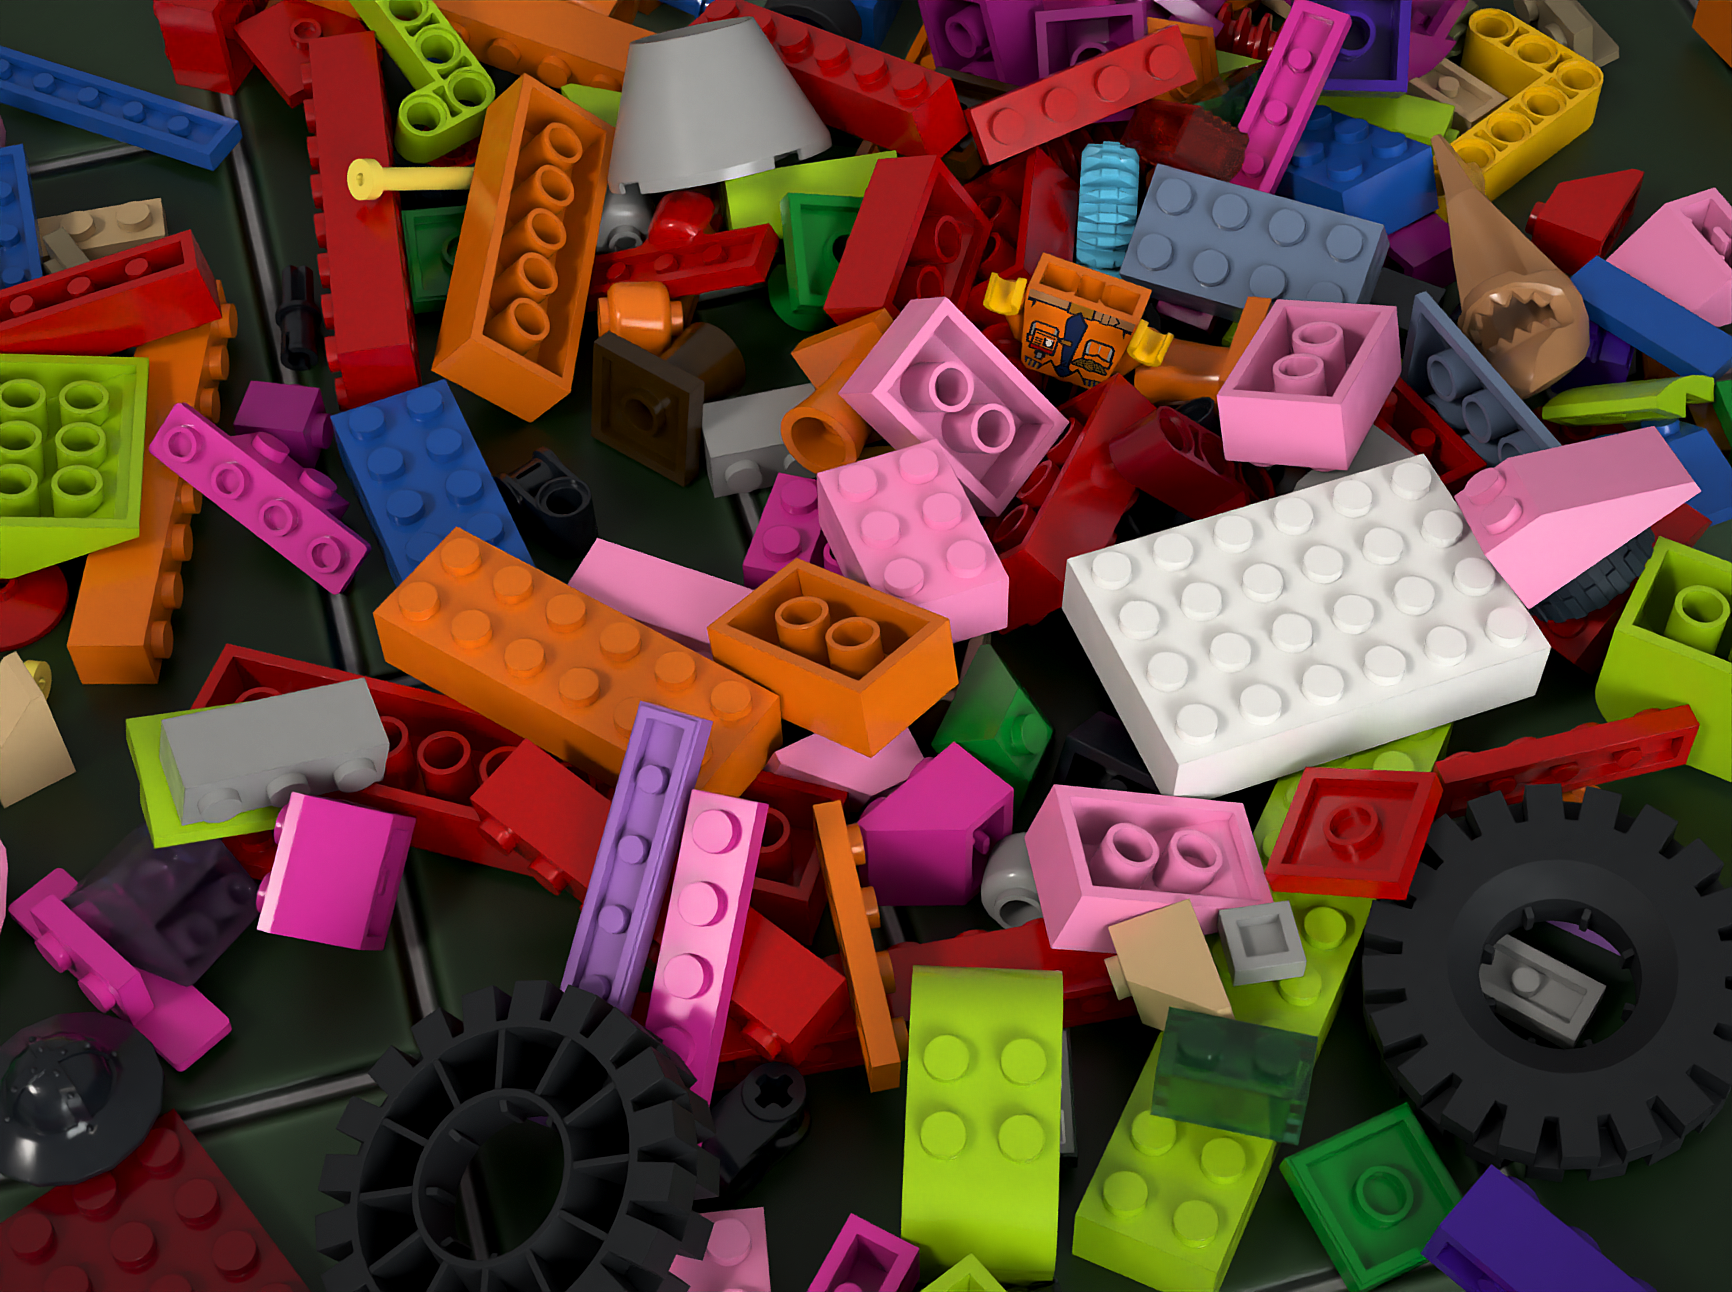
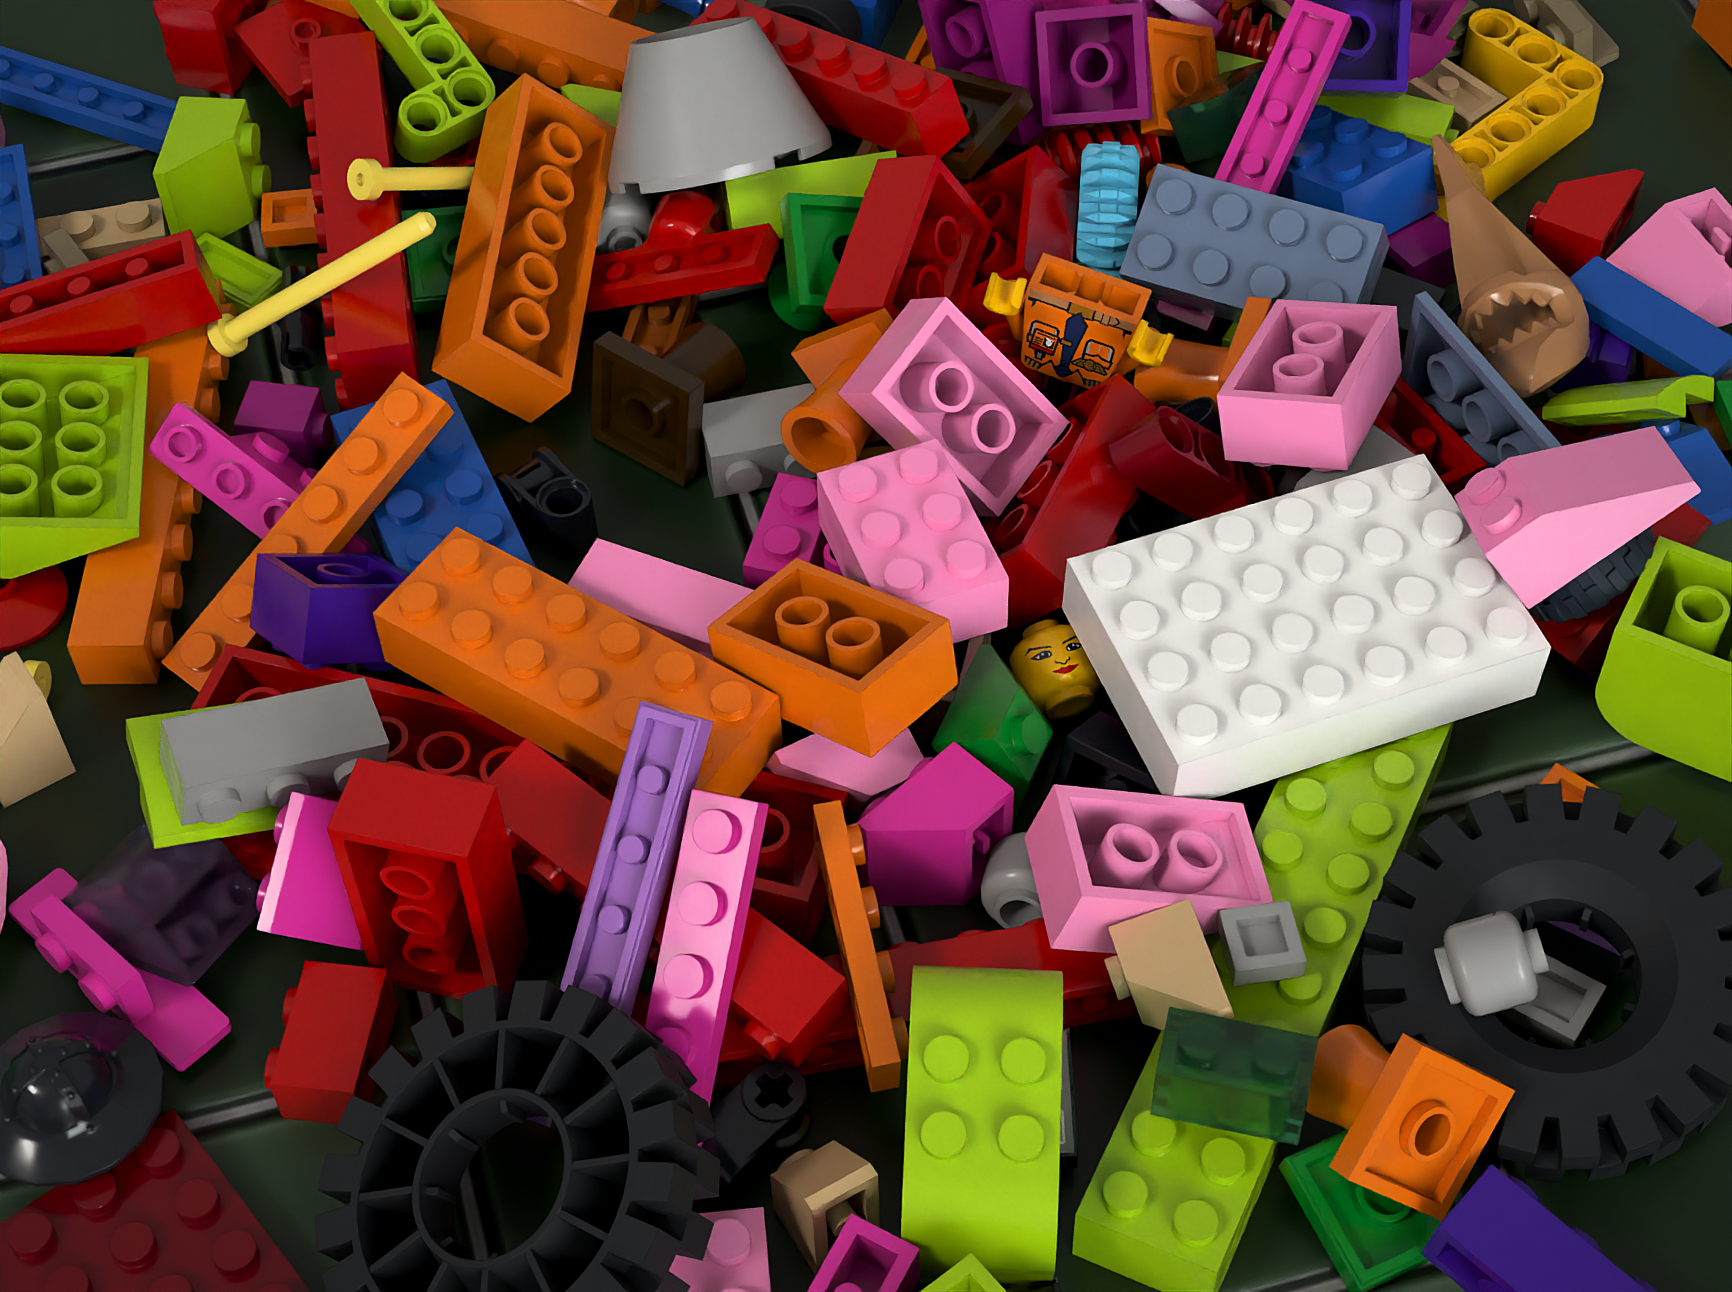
(211, 167): none -> lime slope
(231, 333): none -> light yellow bar
(242, 276): none -> lime tile
(288, 218): none -> orange plate
(320, 517): none -> orange plate
(323, 606): none -> dark purple brick
(331, 1039): none -> red brick
(430, 878): none -> red brick
(641, 315): orange head -> none
(819, 1192): none -> tan slope
(1055, 669): none -> yellow head
(1080, 94): red plate -> none
(1186, 139): clear red brick -> none
(1354, 832): red plate -> none
(1408, 1113): none -> orange plant
(1491, 963): none -> light grey head
(1574, 758): red plate -> none

